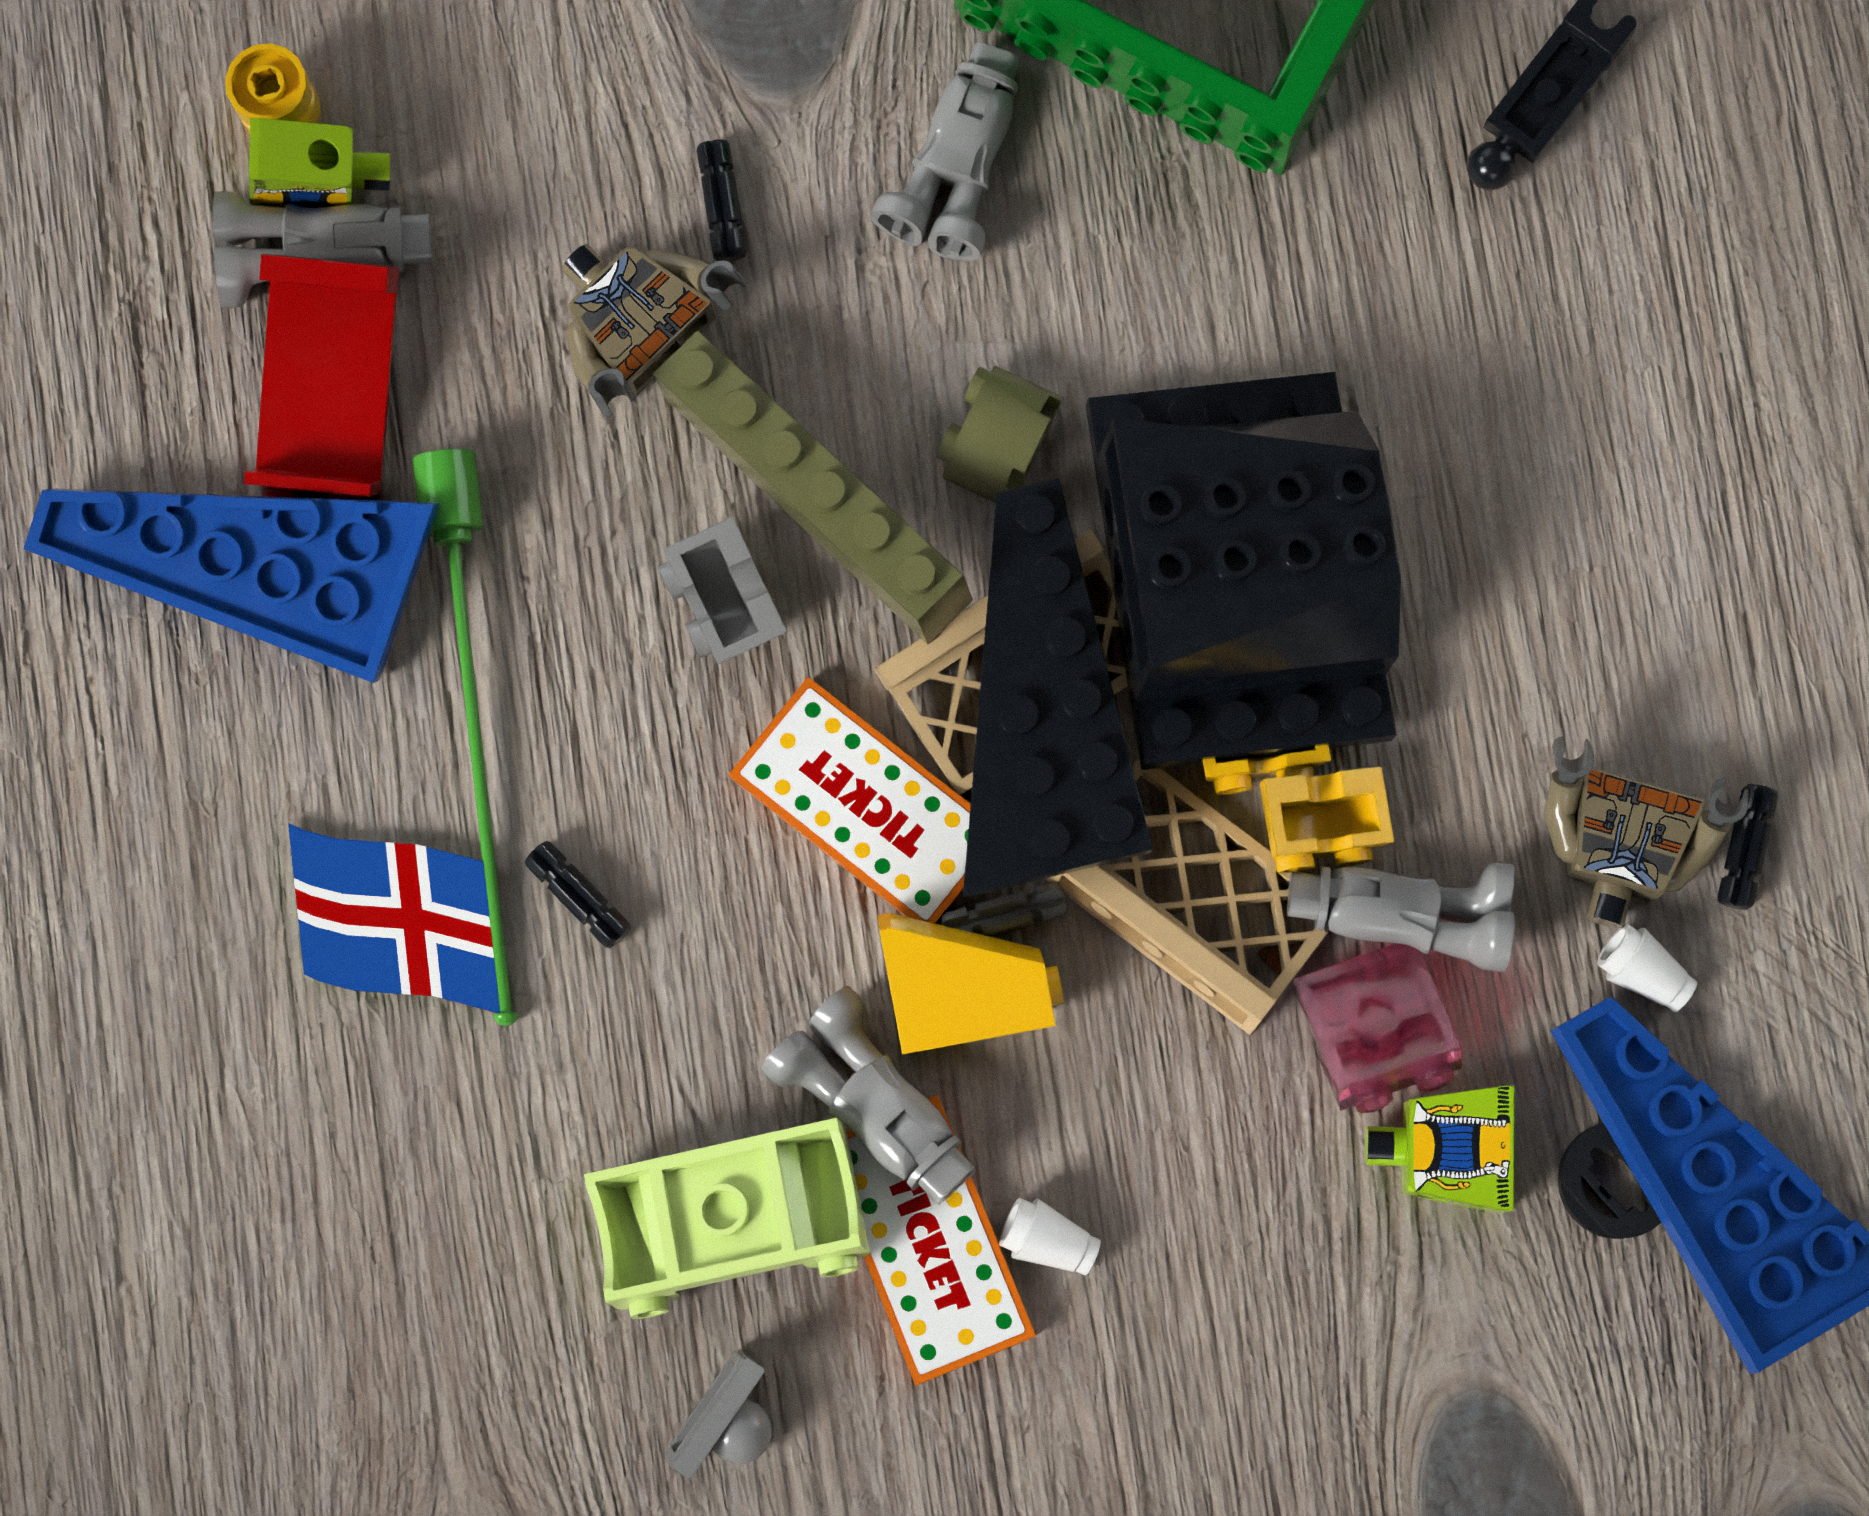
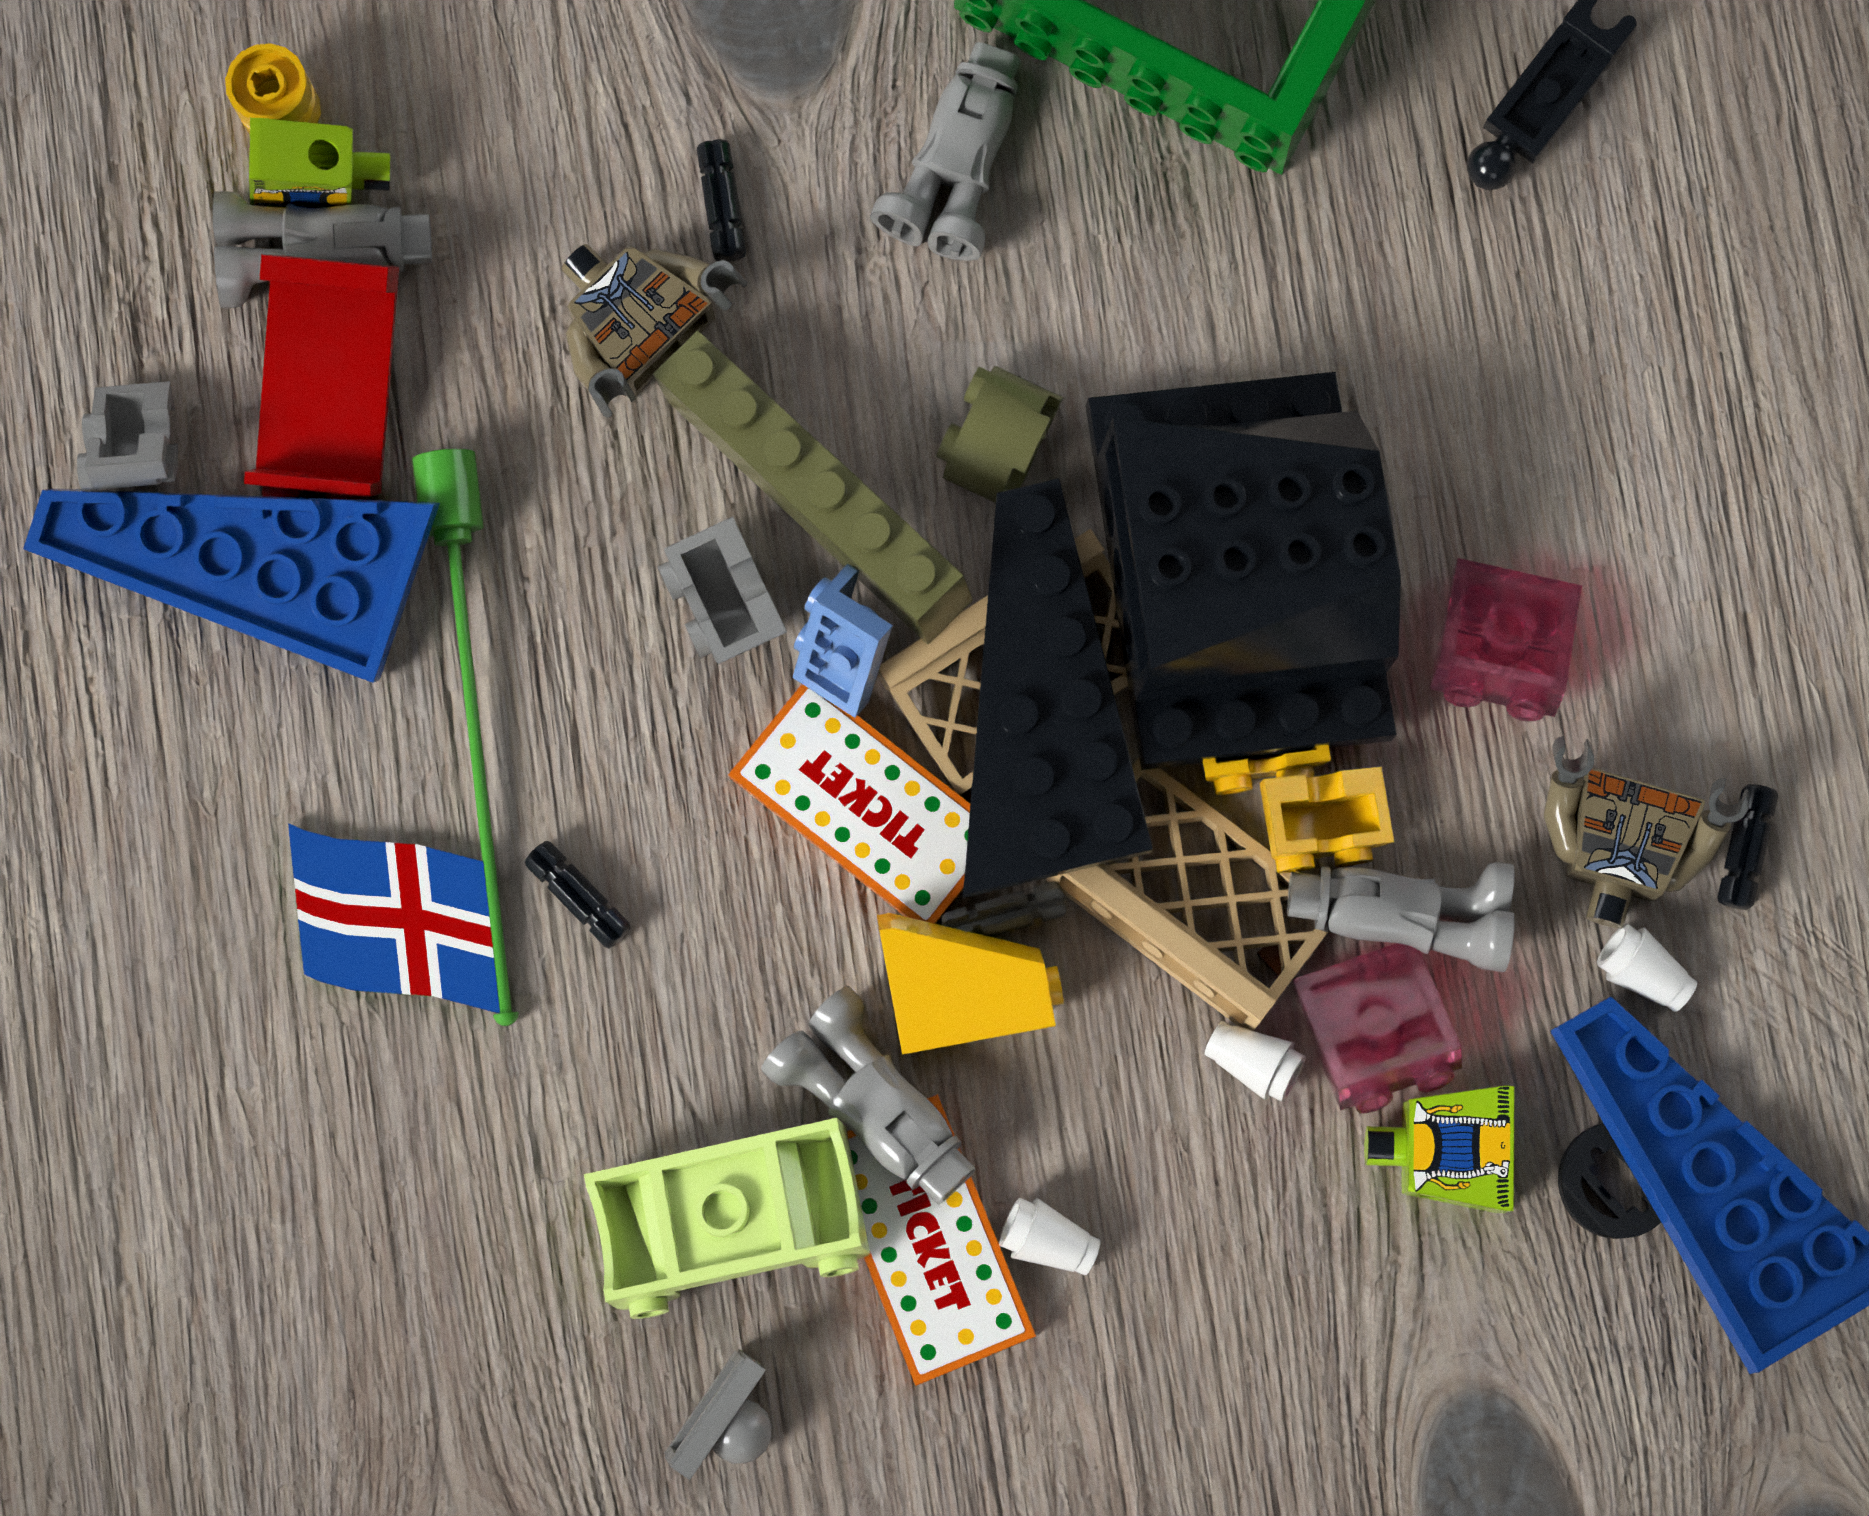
(128, 437): none -> light grey cylinder
(840, 644): none -> medium blue bracket
(1256, 1059): none -> white cone
(1506, 640): none -> clear pink plate

